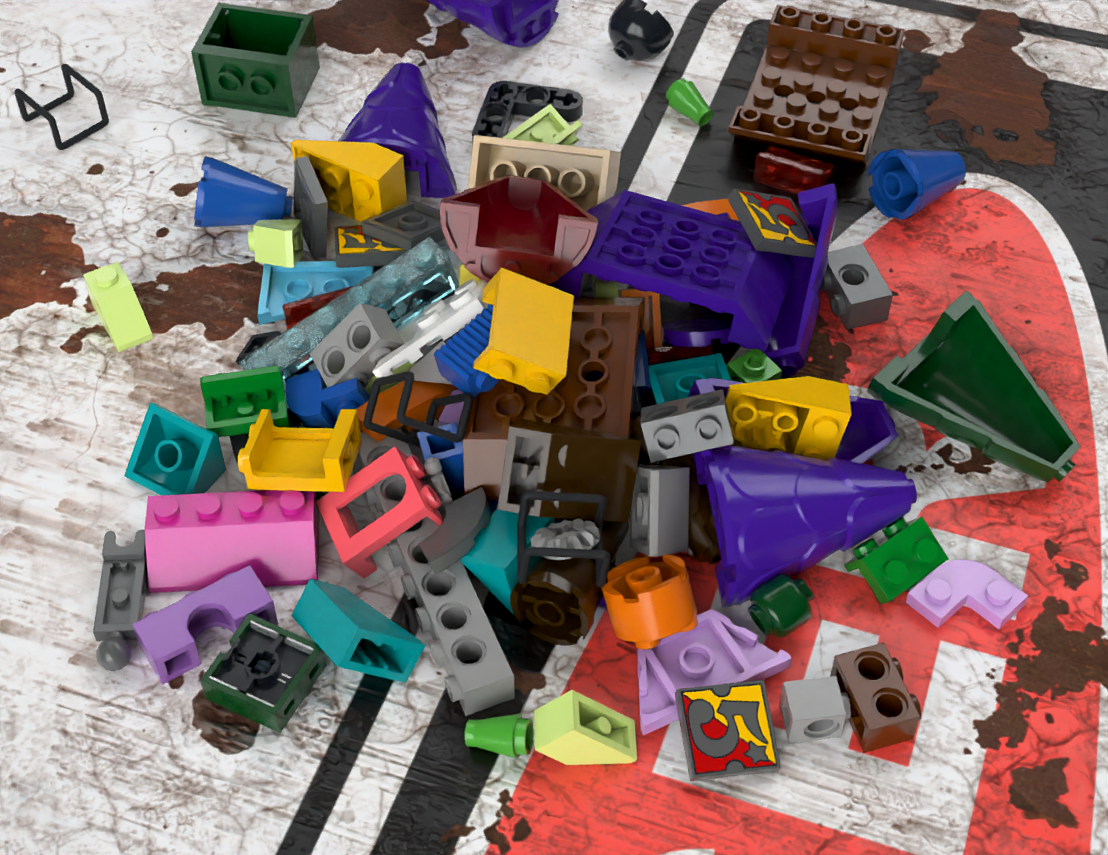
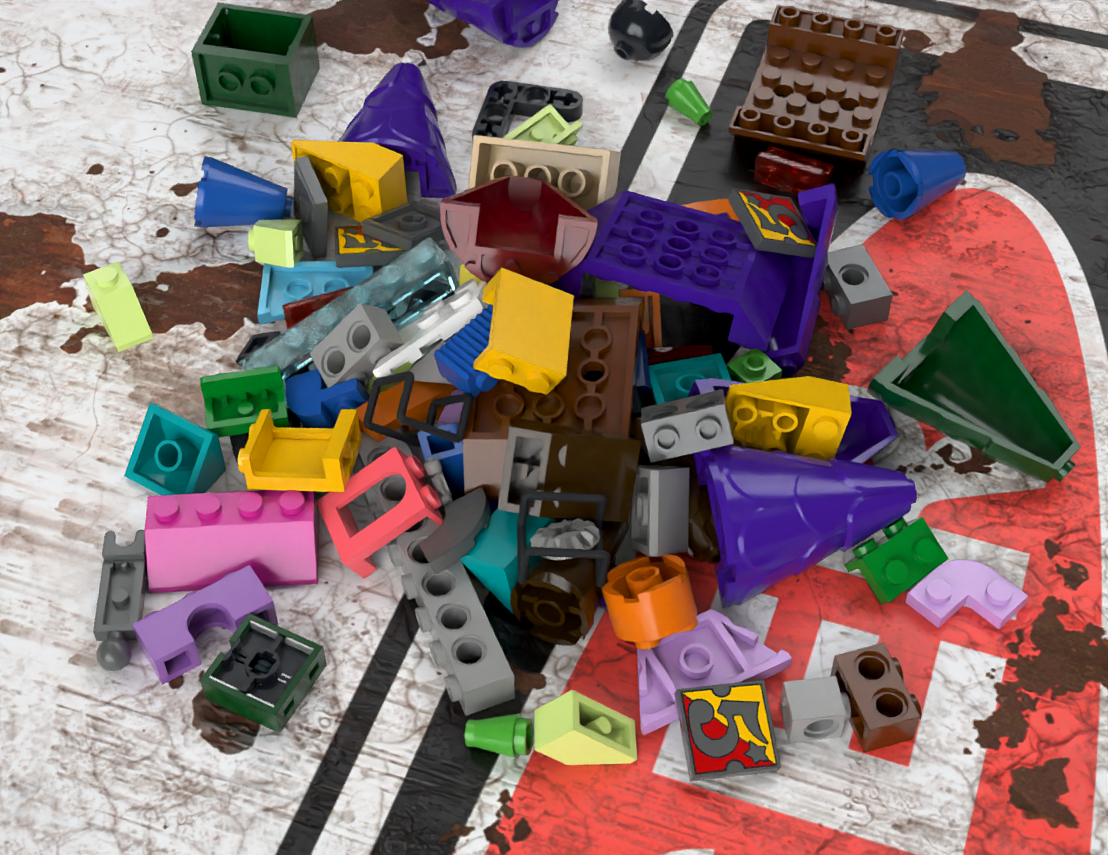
(43, 110): black piece -> none
(356, 633): teal slope -> none
(695, 332): dark purple tile -> none
(781, 605): dark green head -> none

